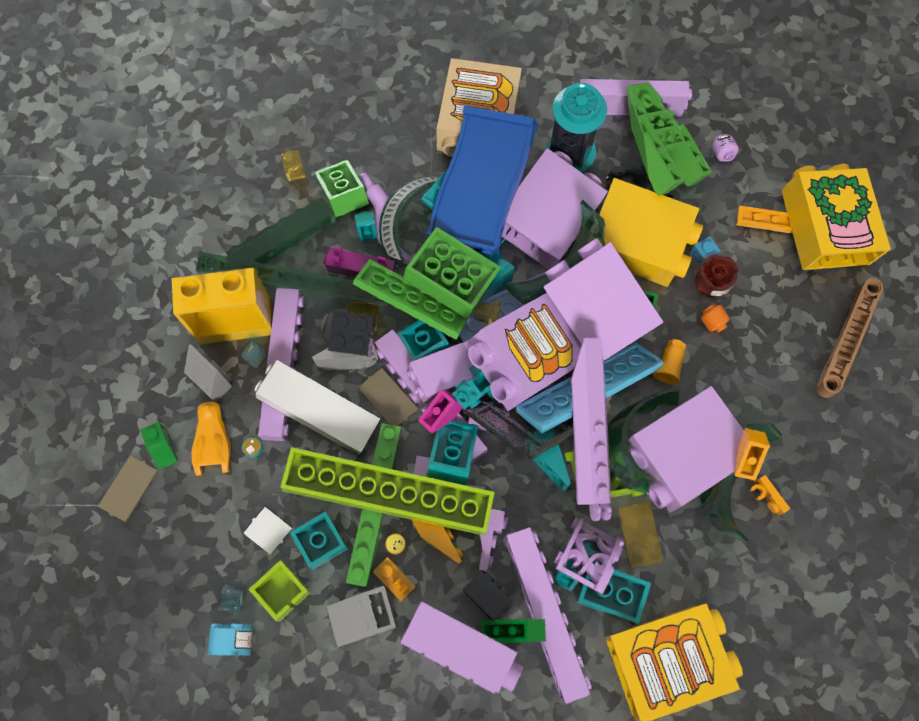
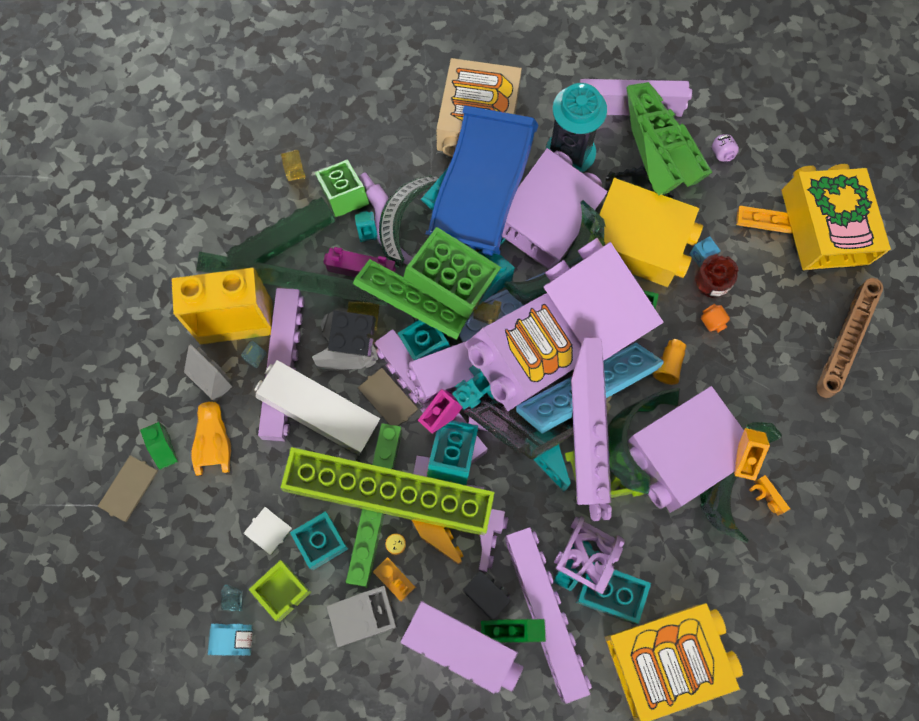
(252, 447): tile -> none
(640, 535): clear yellow piece -> none

